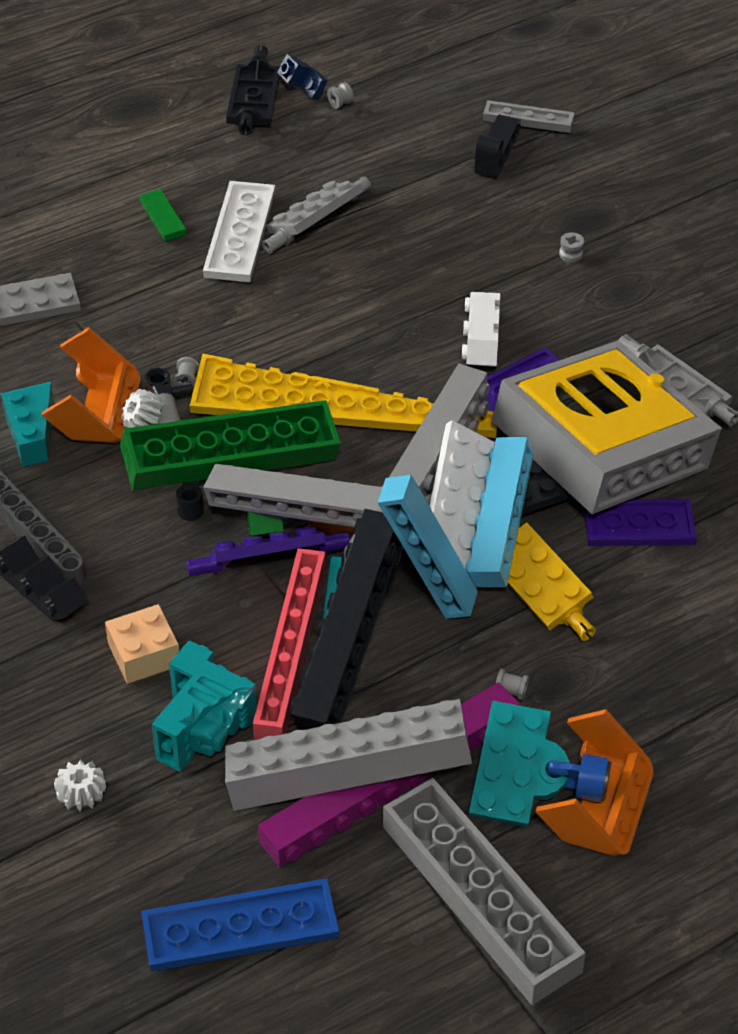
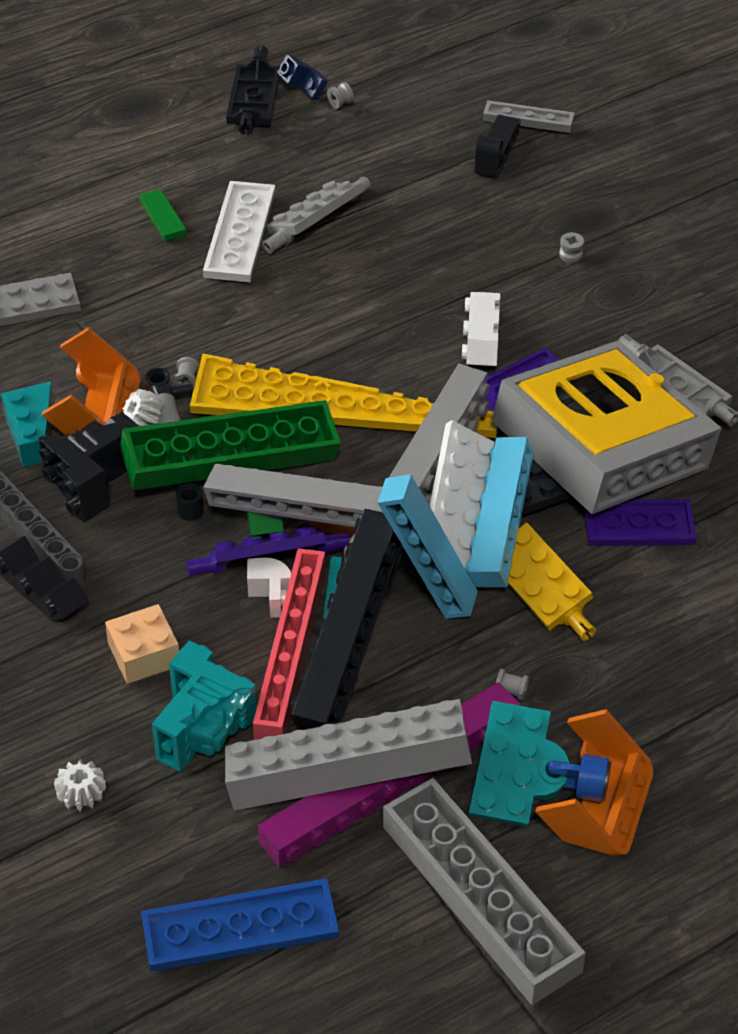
(85, 464): none -> black brick
(268, 579): none -> white brick

